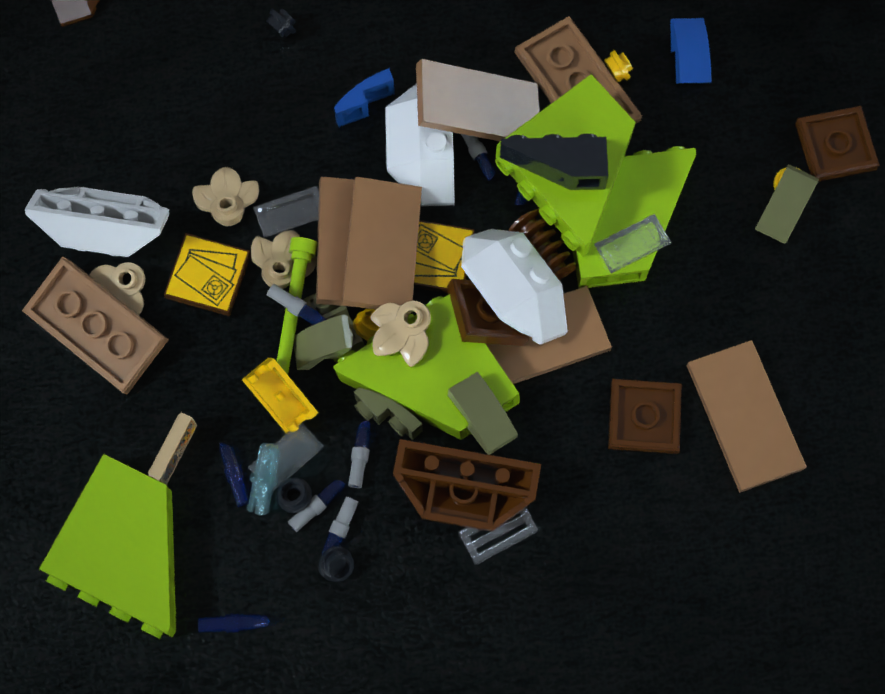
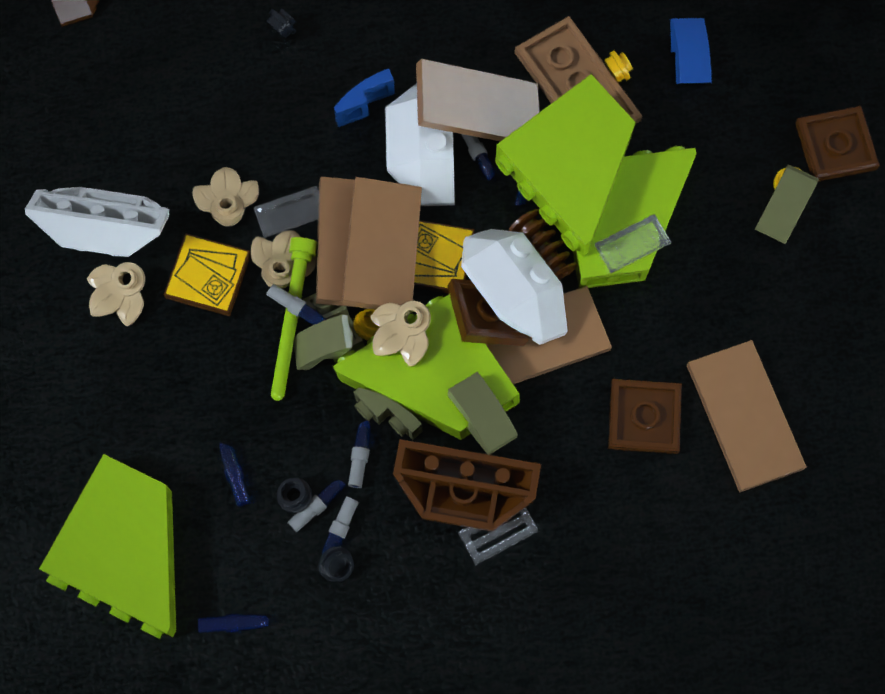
(95, 325): medium nougat tile -> none
(173, 448): tan tile -> none
(264, 479): clear light blue axle -> none
(279, 395): yellow hinge -> none
(295, 451): clear tile -> none
(569, 161): black slope -> none

